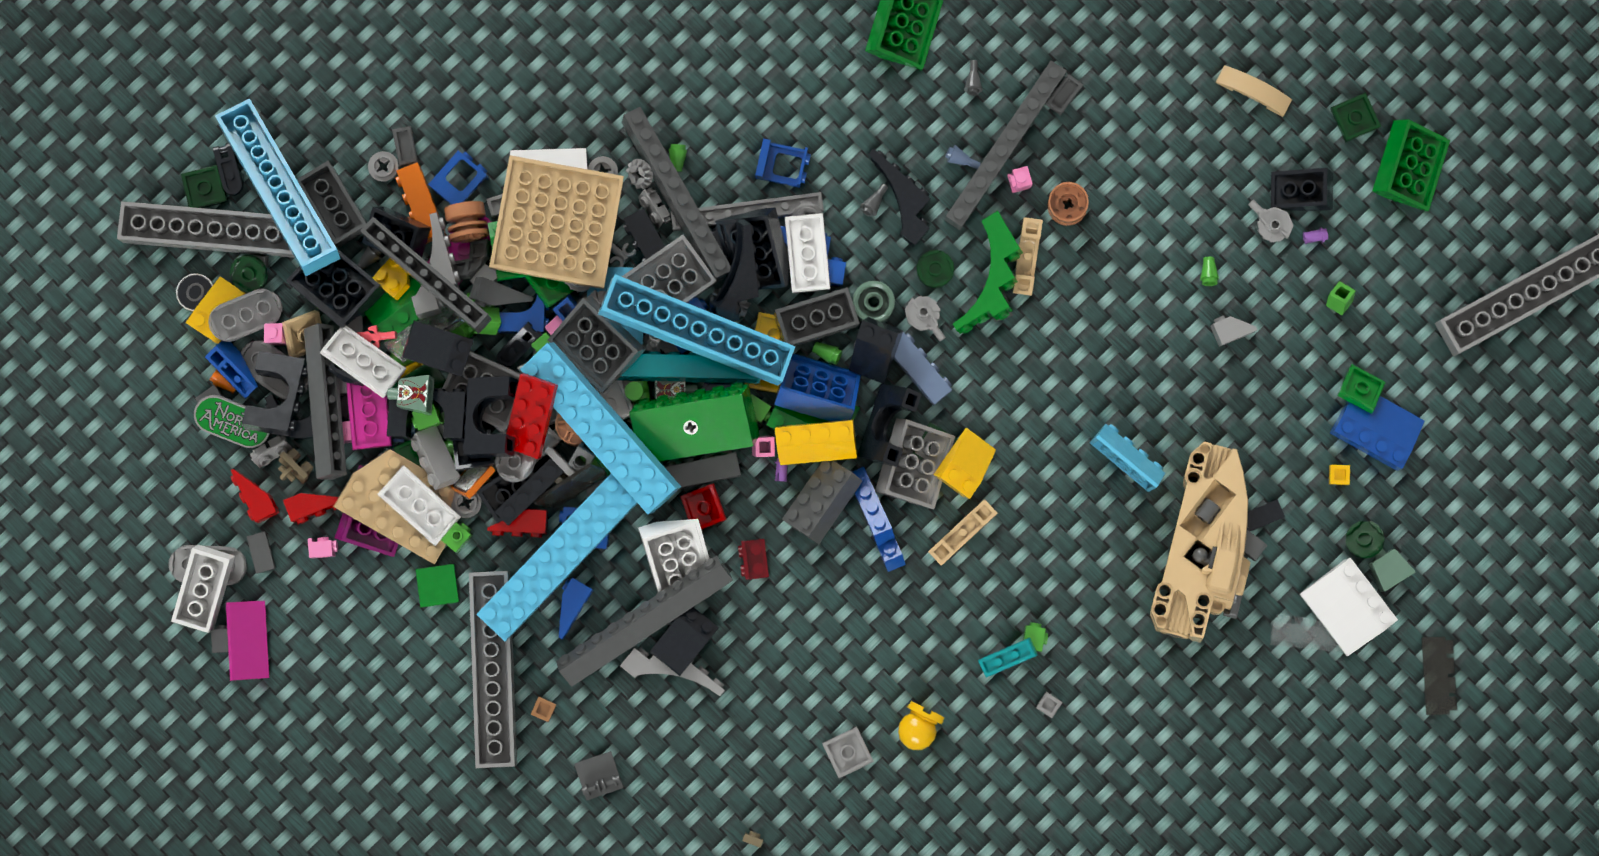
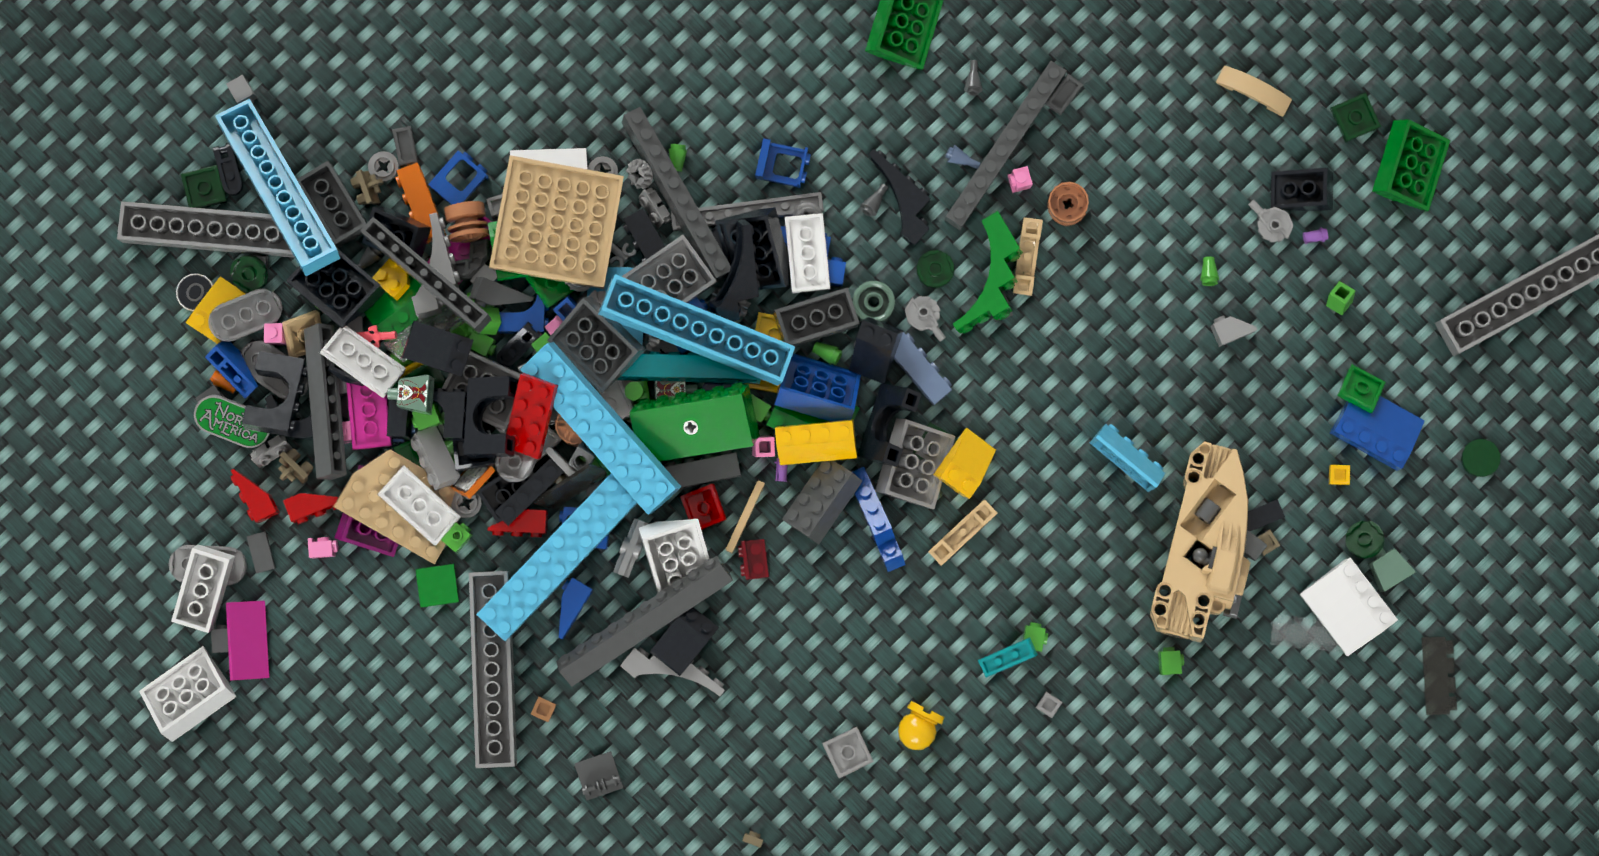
(187, 694): none -> white slope
(241, 90): none -> light grey brick
(369, 187): none -> dark tan hips
(483, 344): none -> bright green brick
(630, 549): none -> light grey piece
(745, 517): none -> tan tile
(1170, 661): none -> bright green brick
(1269, 538): none -> dark tan tile
(1480, 458): none -> dark green tile

